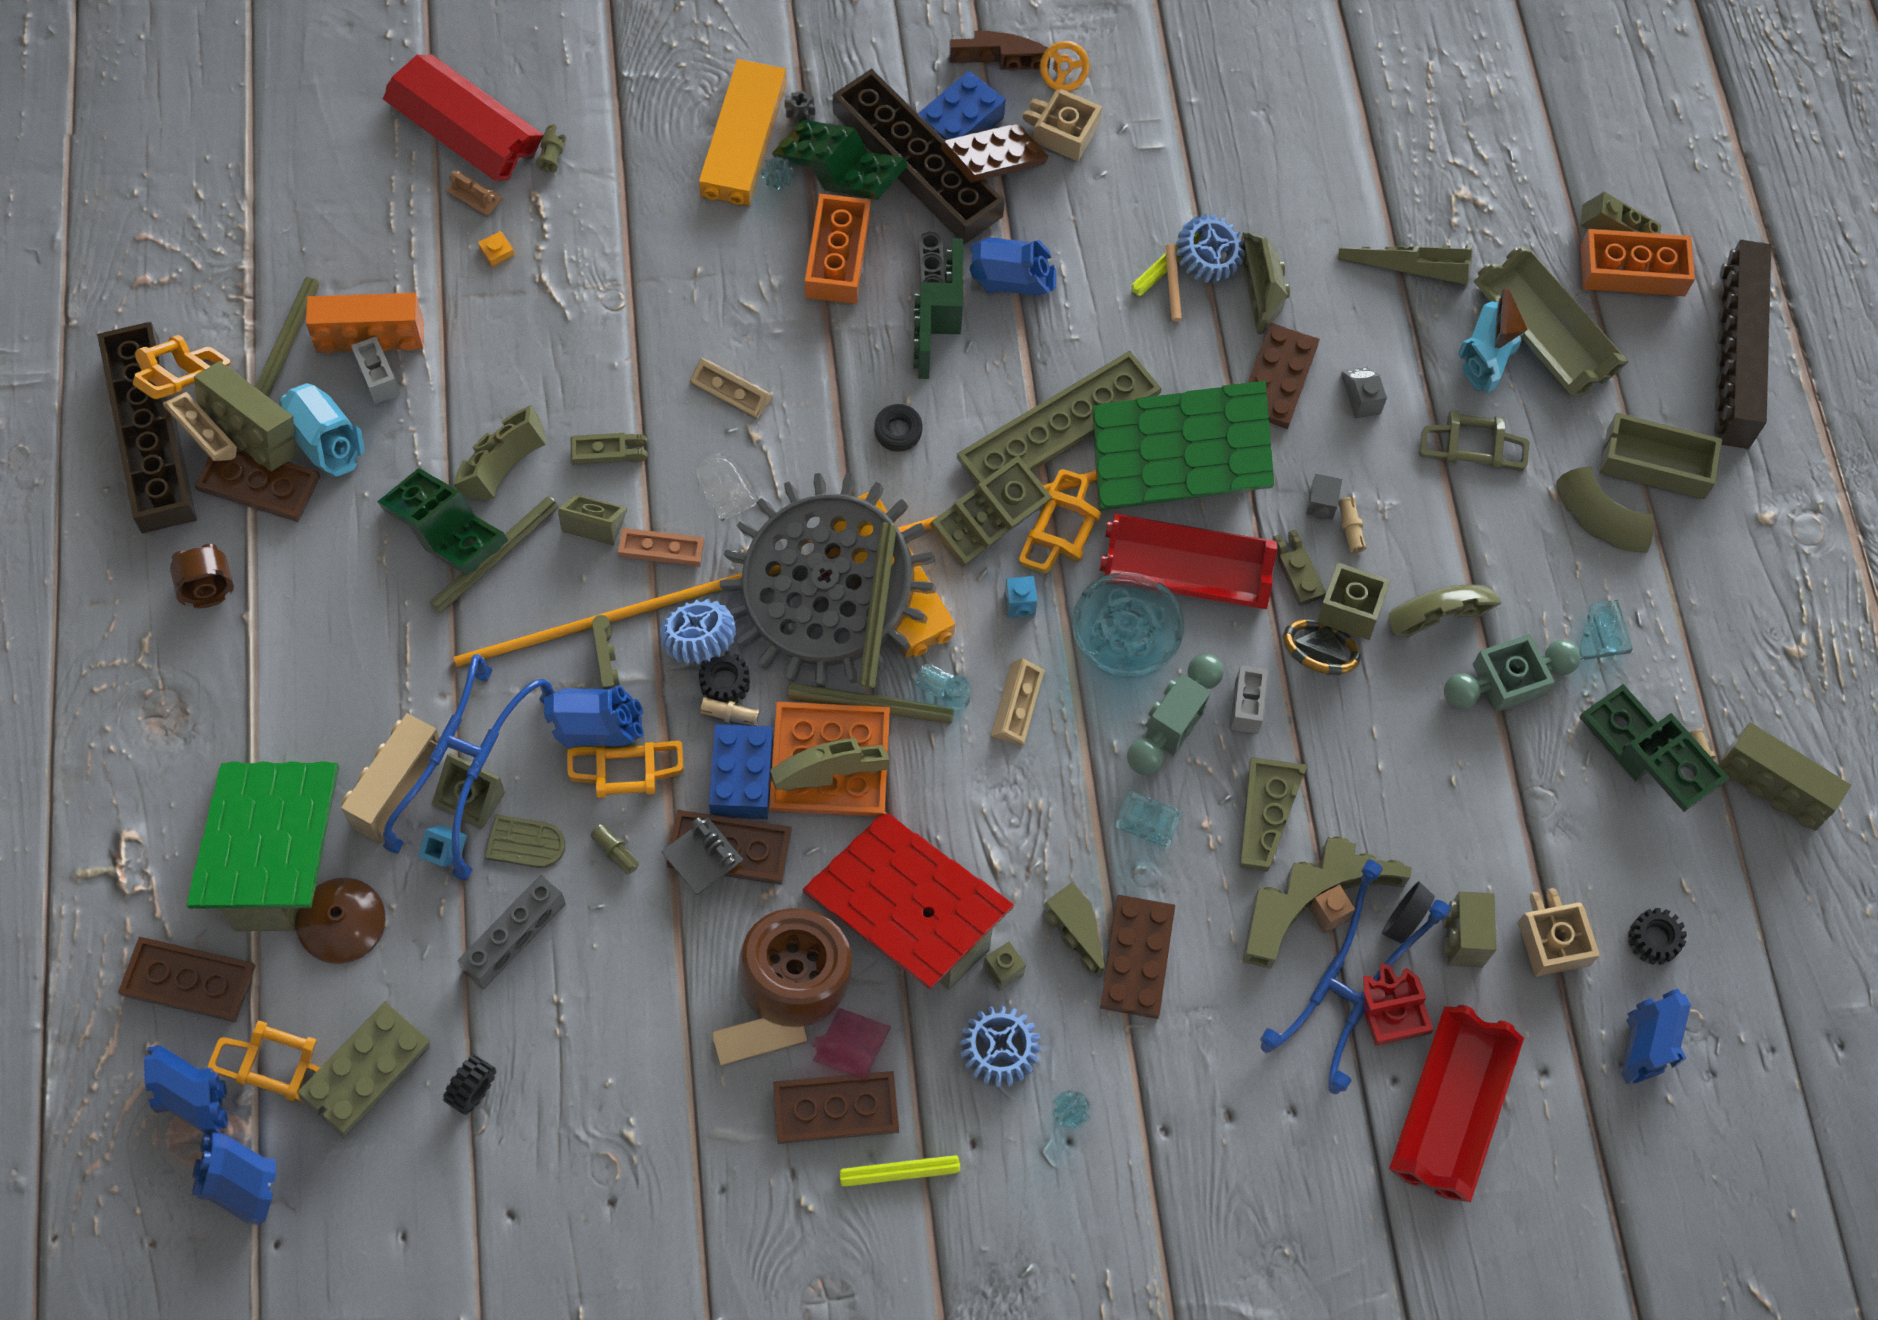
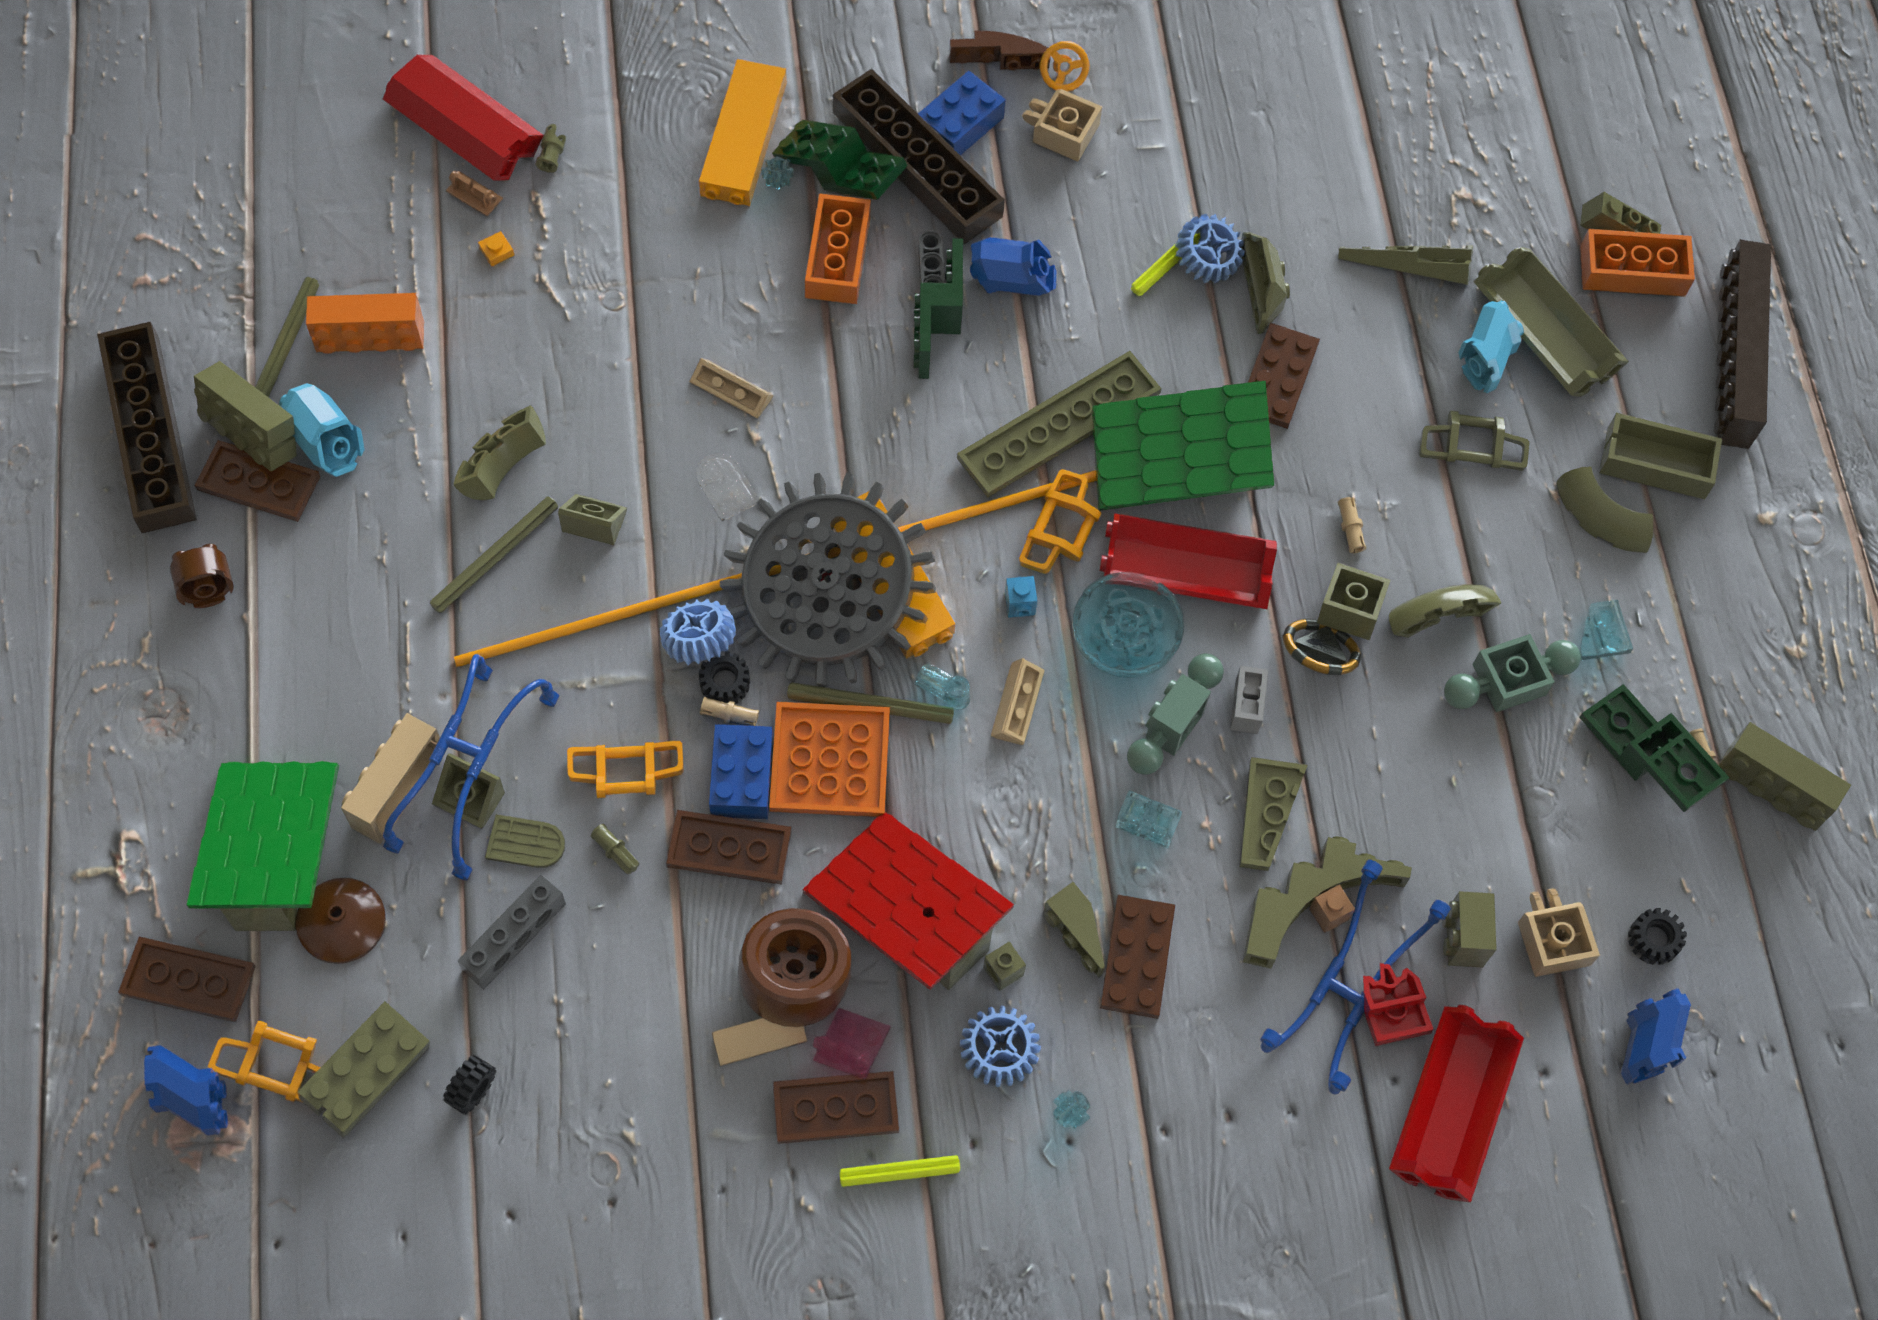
(166, 382): light orange bar -> none
(201, 427): tan slope -> none
(234, 1178): blue brick -> none
(375, 370): light grey brick -> none
(437, 845): dark azure brick -> none
(443, 521): dark green bracket -> none
(594, 717): blue brick -> none
(605, 652): olive plate -> none
(607, 448): olive hinge -> none
(661, 547): nougat plate -> none
(702, 855): dark grey hinge -> none
(799, 106): dark grey gear -> none
(819, 764): olive slope -> none
(877, 605): olive axle -> none
(903, 413): black tyre -> none
(990, 510): olive slope -> none
(994, 152): reddish brown plate -> none
(1173, 282): light nougat bar -> none
(1299, 570): olive hinge -> none
(1324, 496): dark grey brick -> none
(1364, 391): dark grey slope -> none
(1409, 913): black tyre -> none
(1509, 320): reddish brown slope -> none

